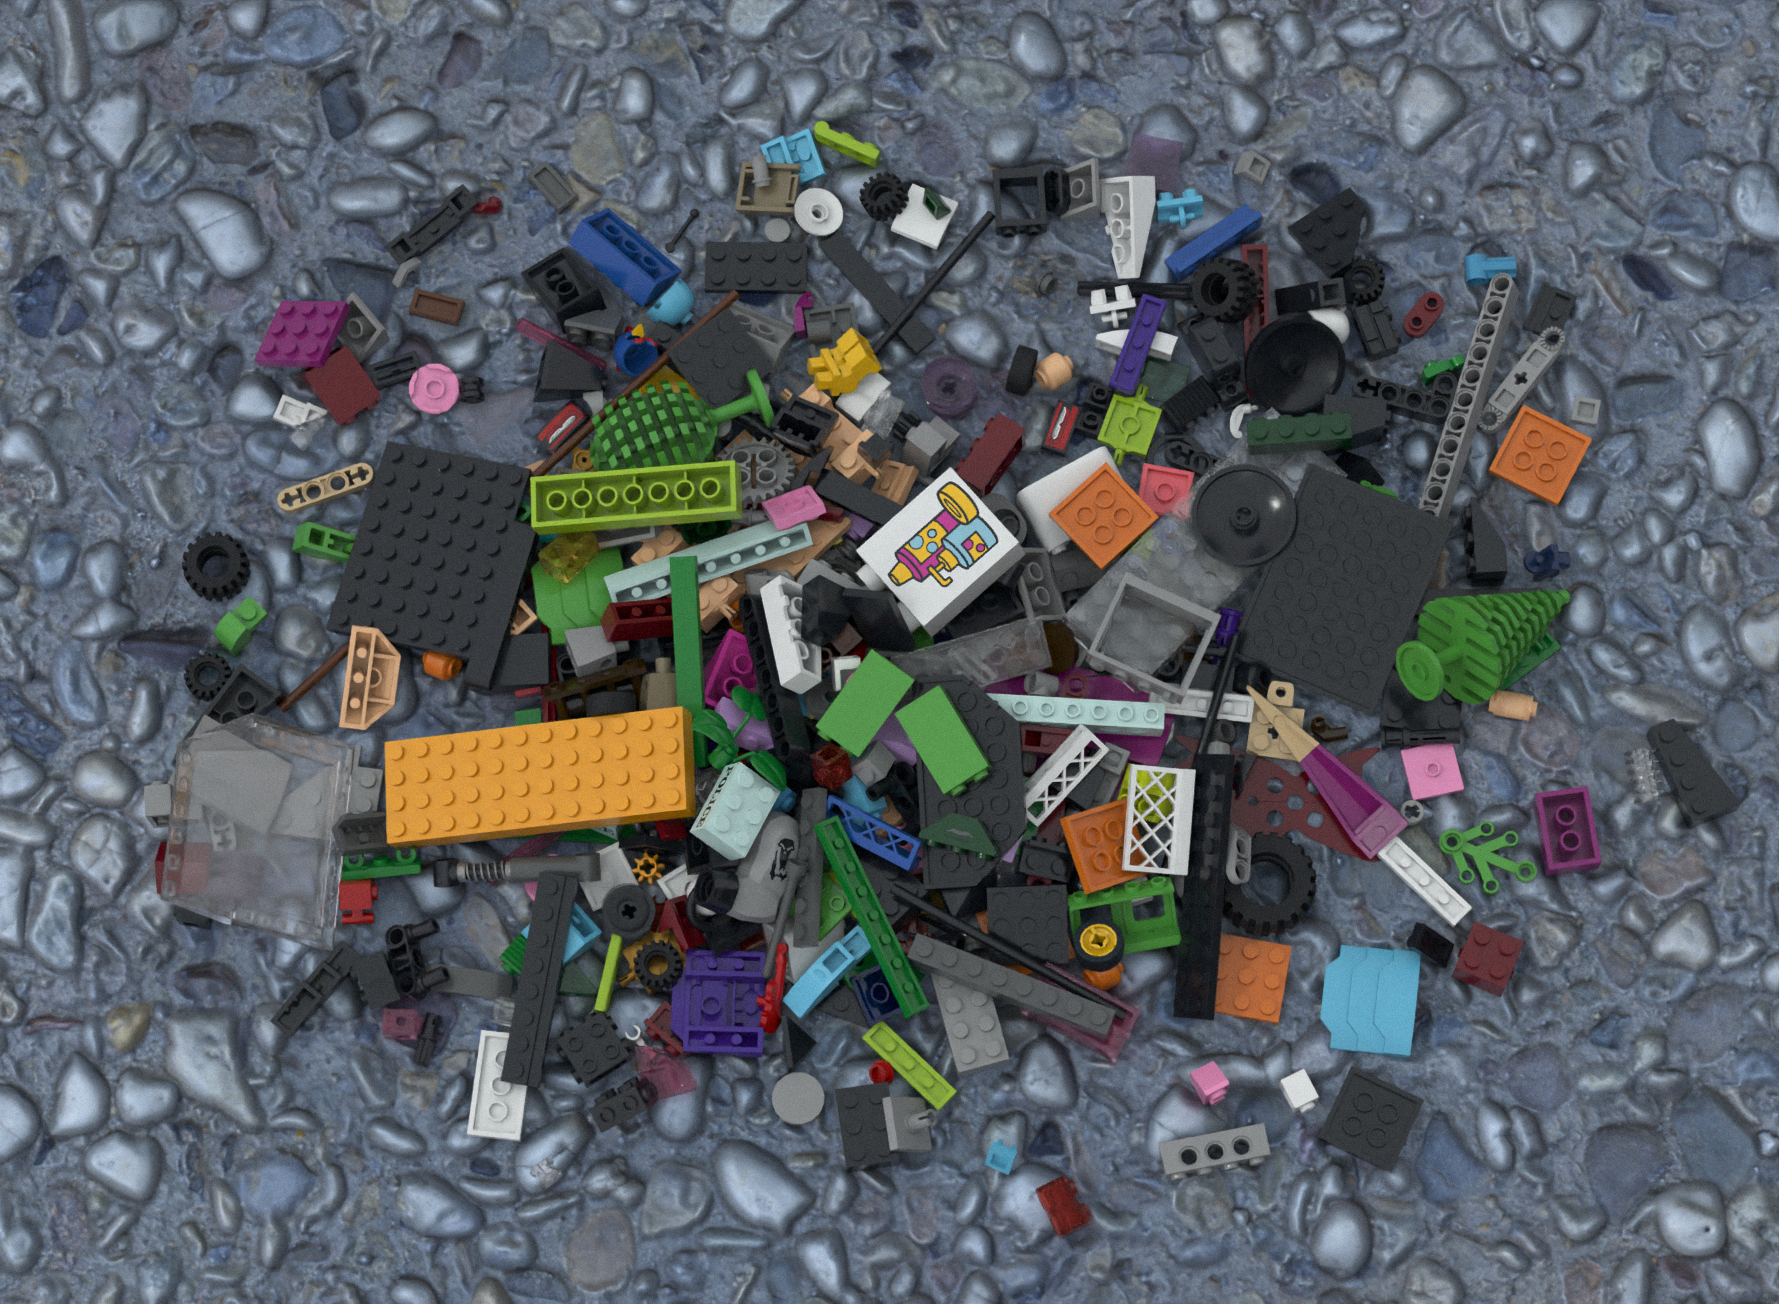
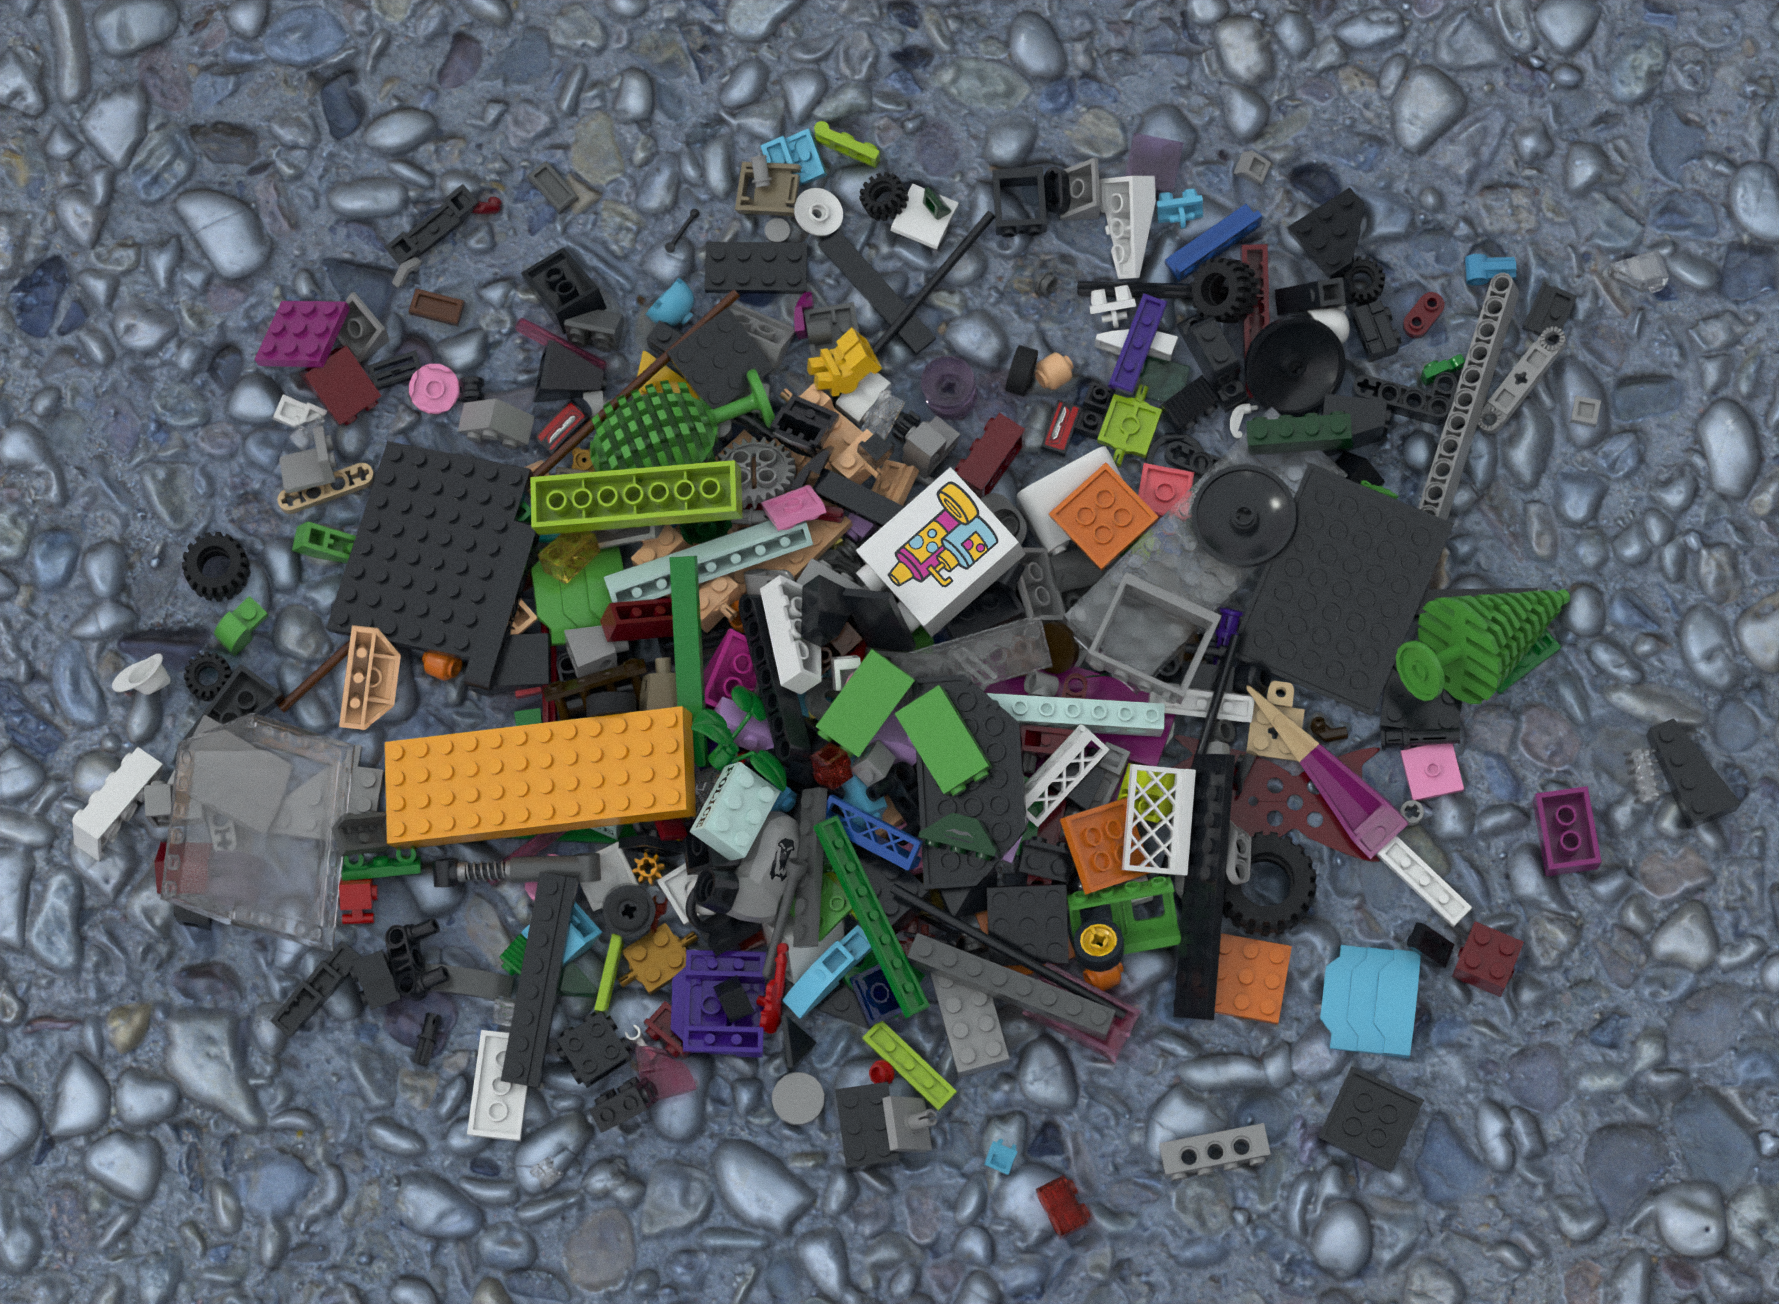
(114, 802): none -> white wedge
(143, 676): none -> white piece
(311, 466): none -> light grey bracket
(391, 1030): clear pink brick -> none
(496, 421): none -> light grey brick
(624, 256): blue slope -> none
(634, 351): blue piece -> none
(658, 950): black tyre -> none
(675, 919): dark red slope -> none
(733, 999): none -> black panel
(1210, 1083): bright pink slope -> none
(1299, 1091): white brick -> none
(1483, 855): bright green plant -> none
(1485, 548): black slope -> none
(1512, 705): light nougat head -> none
(1540, 455): orange plate -> none
(1546, 562): dark blue hips -> none
(1641, 272): none -> clear slope

